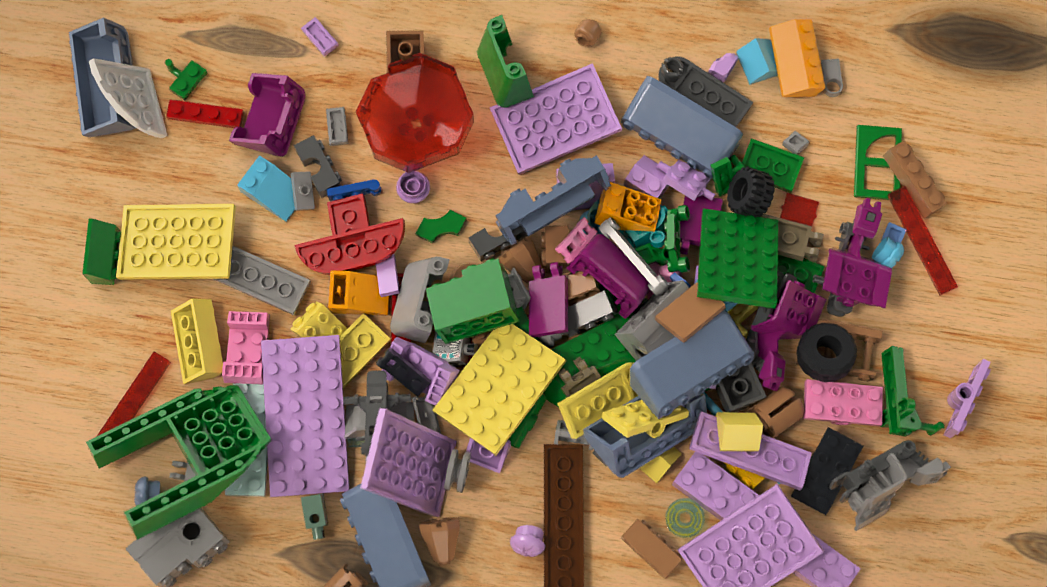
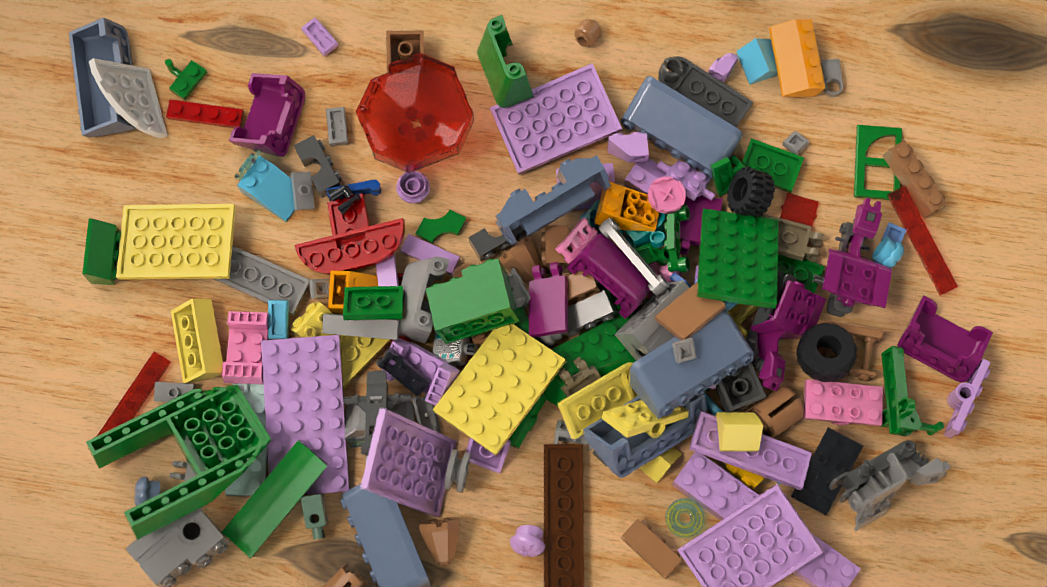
(168, 391): none -> light grey plate
(247, 164): none -> clear light blue tile
(275, 498): none -> green arch
(278, 319): none -> medium azure tile
(319, 288): none -> light grey tile
(339, 192): none -> black piece
(362, 328): none -> light grey tile
(373, 303): none -> green plate
(423, 250): none -> lavender tile
(629, 147): none -> lavender slope
(666, 195): none -> bright pink tile
(684, 350): none -> light grey tile
(943, 343): none -> magenta windscreen

